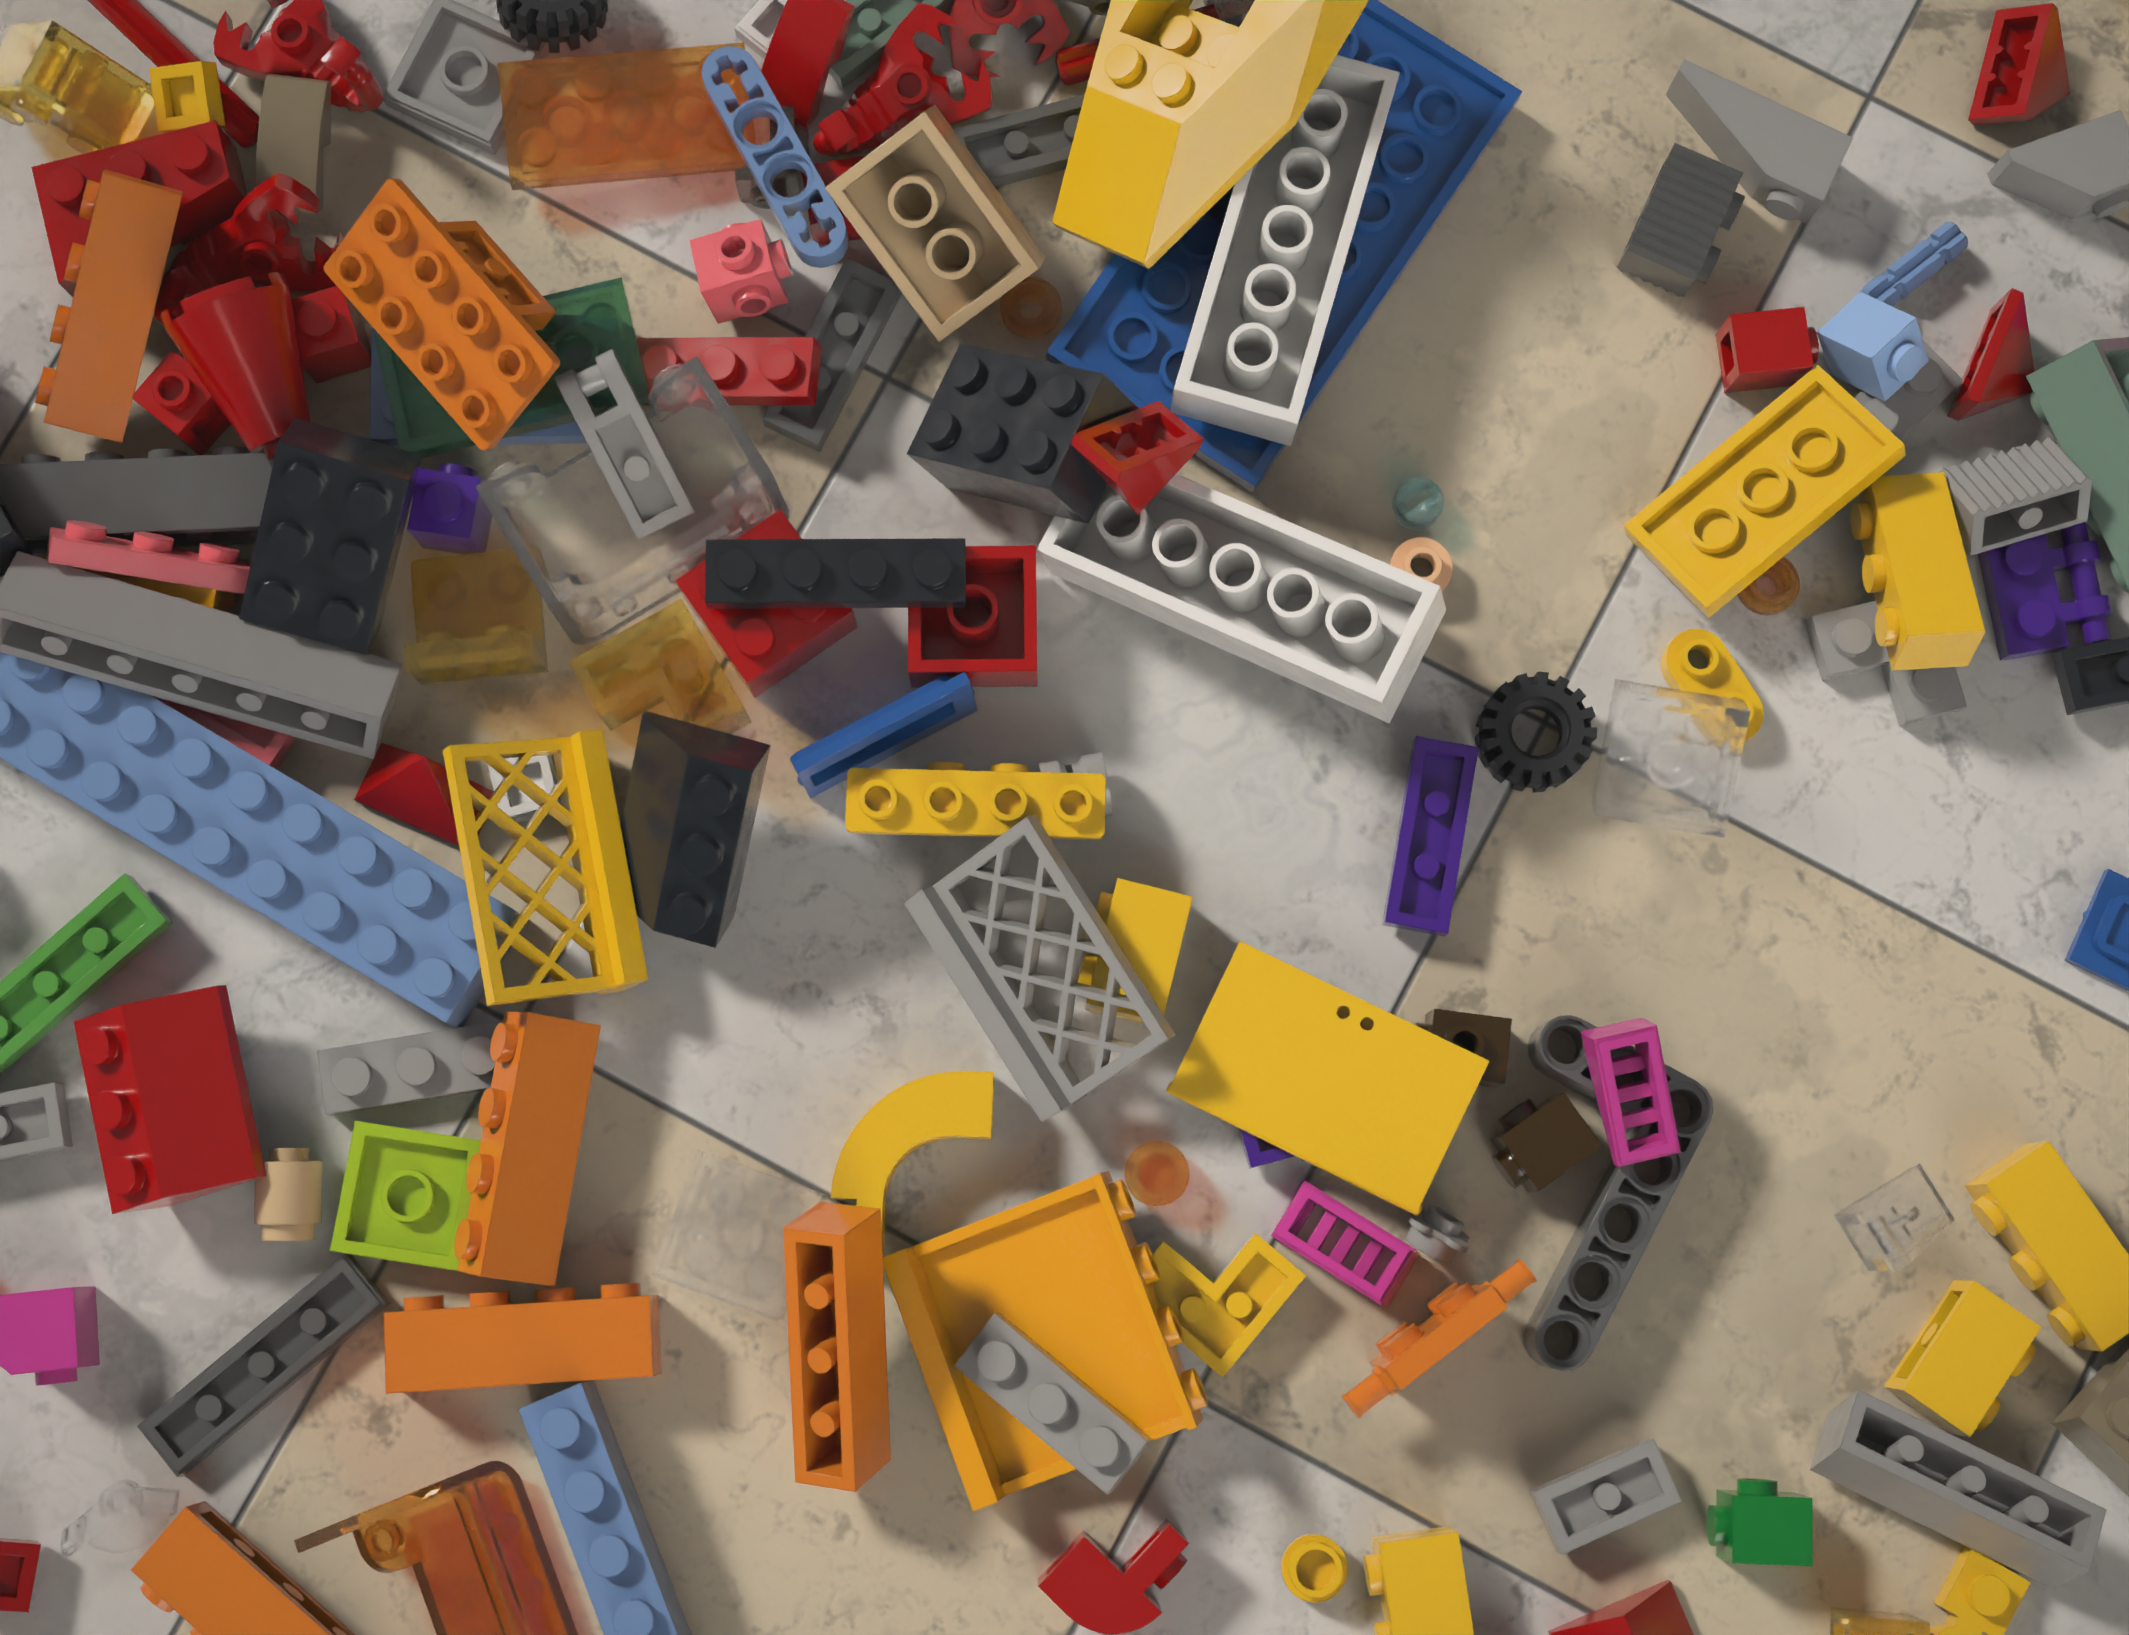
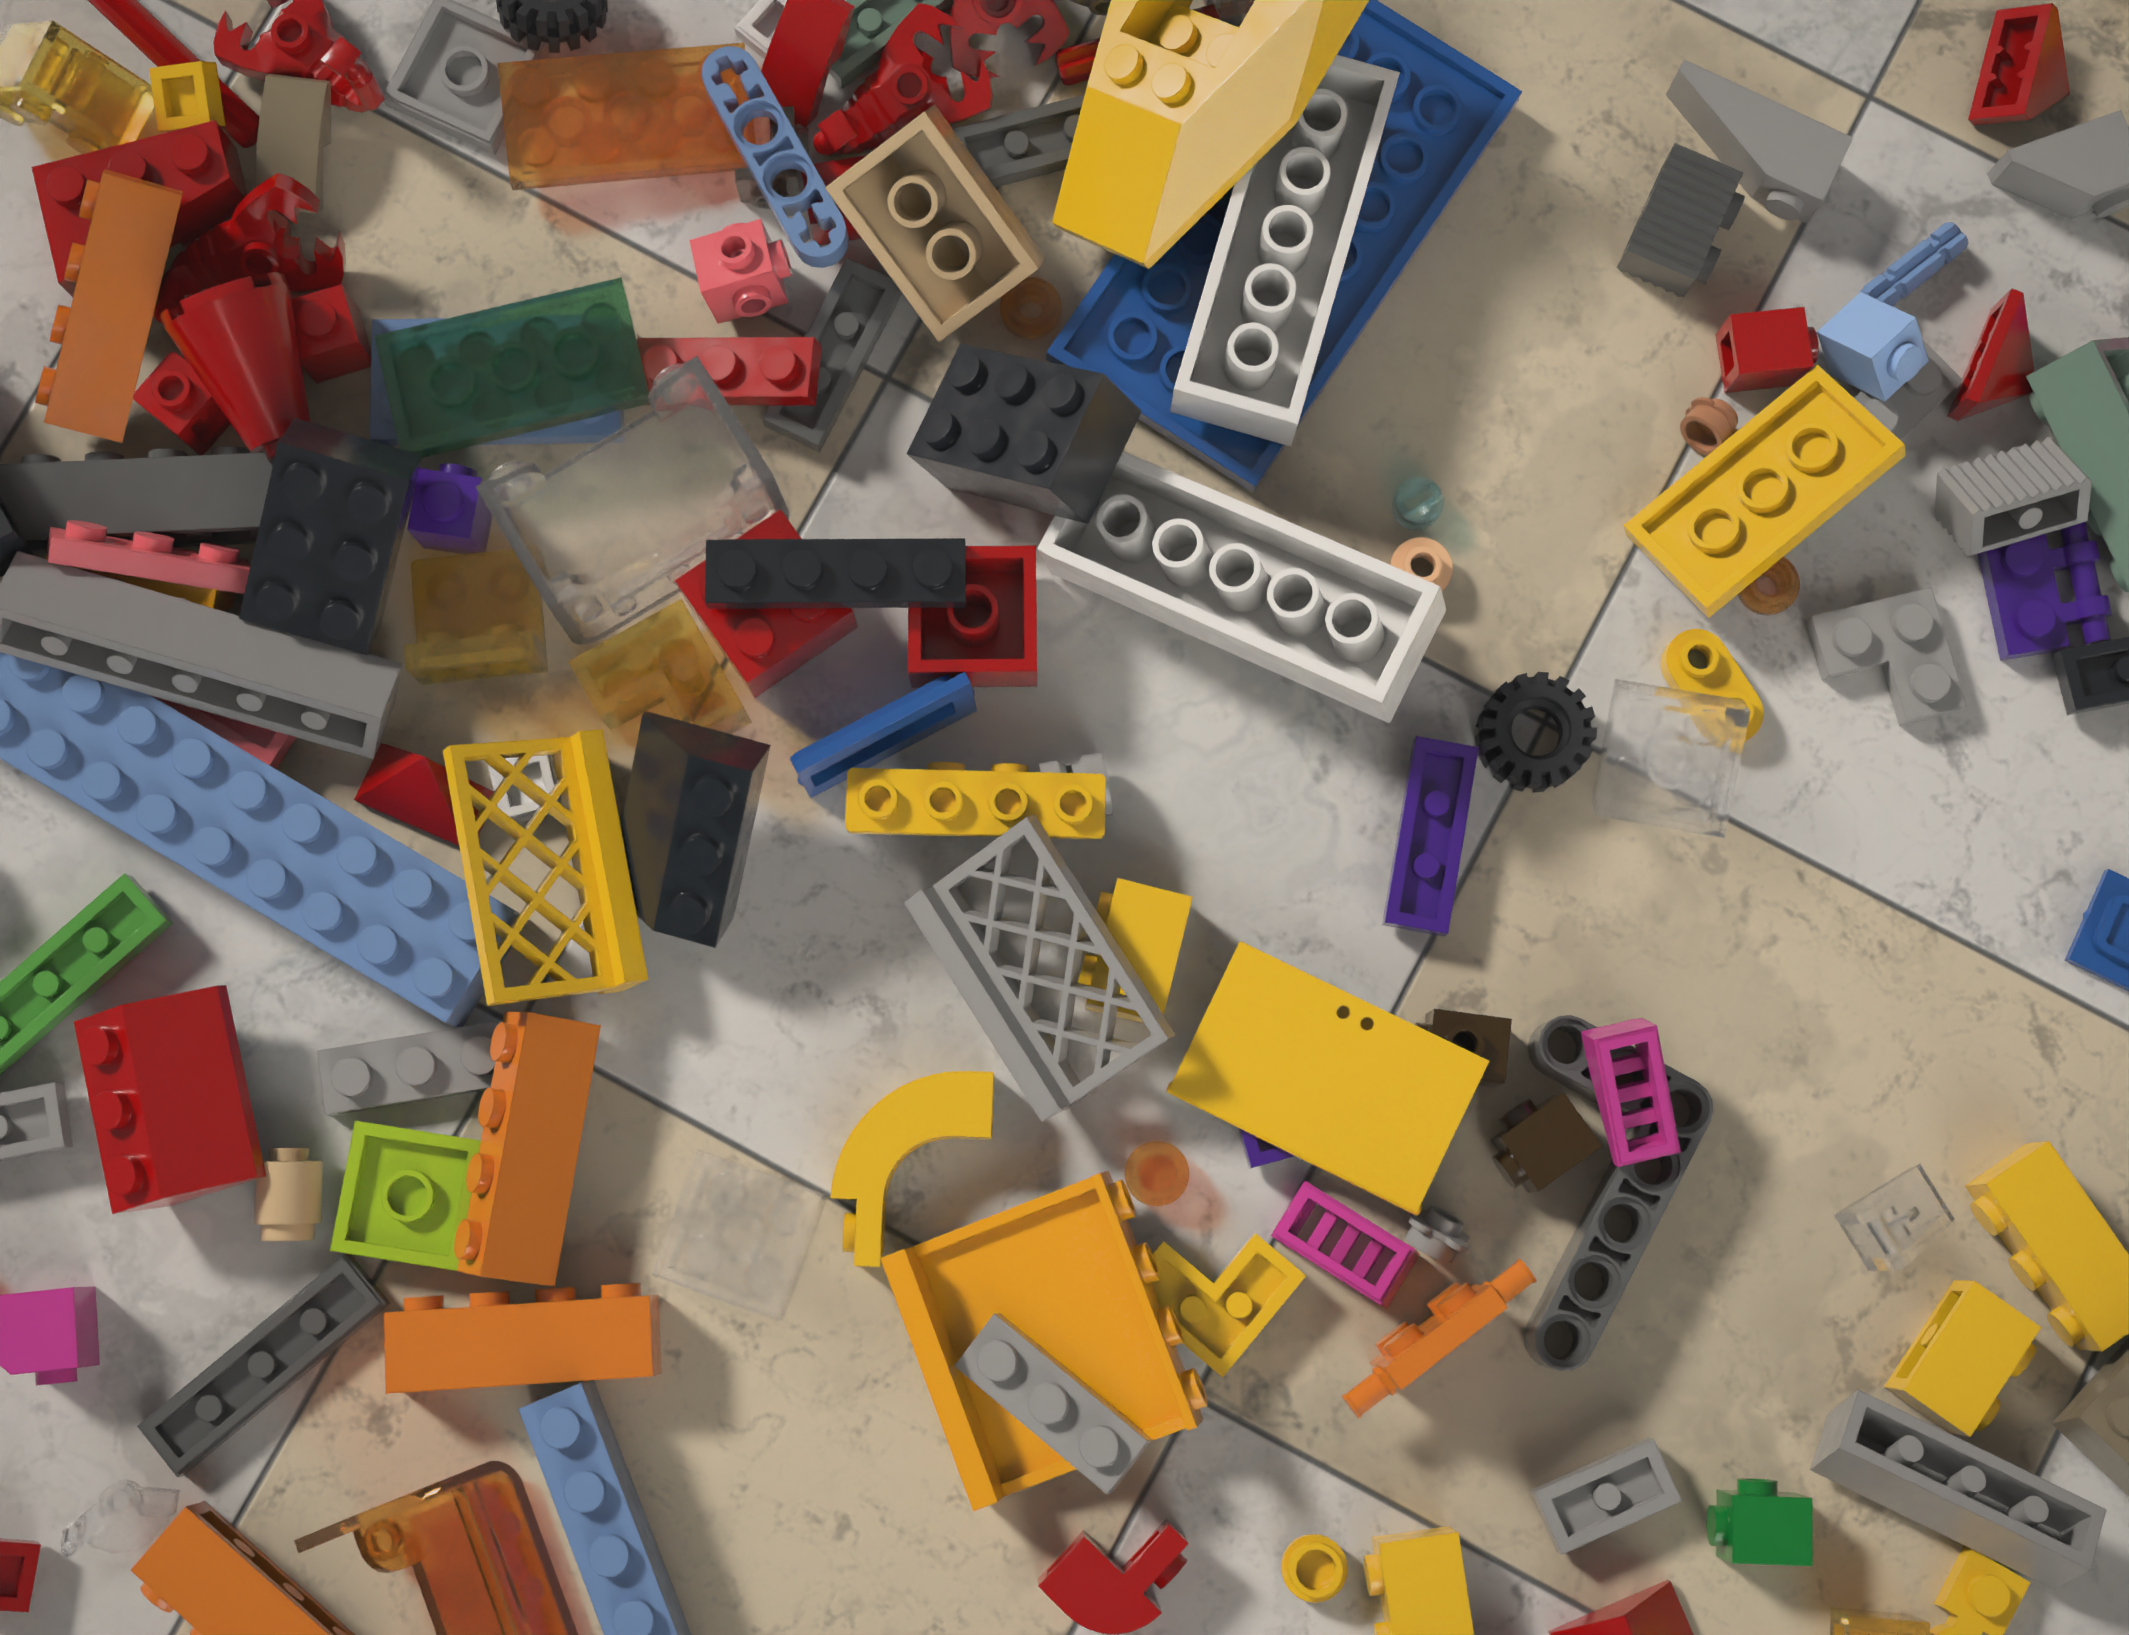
(448, 309): orange bracket -> none
(626, 446): light grey plate -> none
(837, 1345): orange brick -> none
(1138, 451): red slope -> none
(1708, 424): none -> nougat plate
(1917, 572): yellow brick -> none

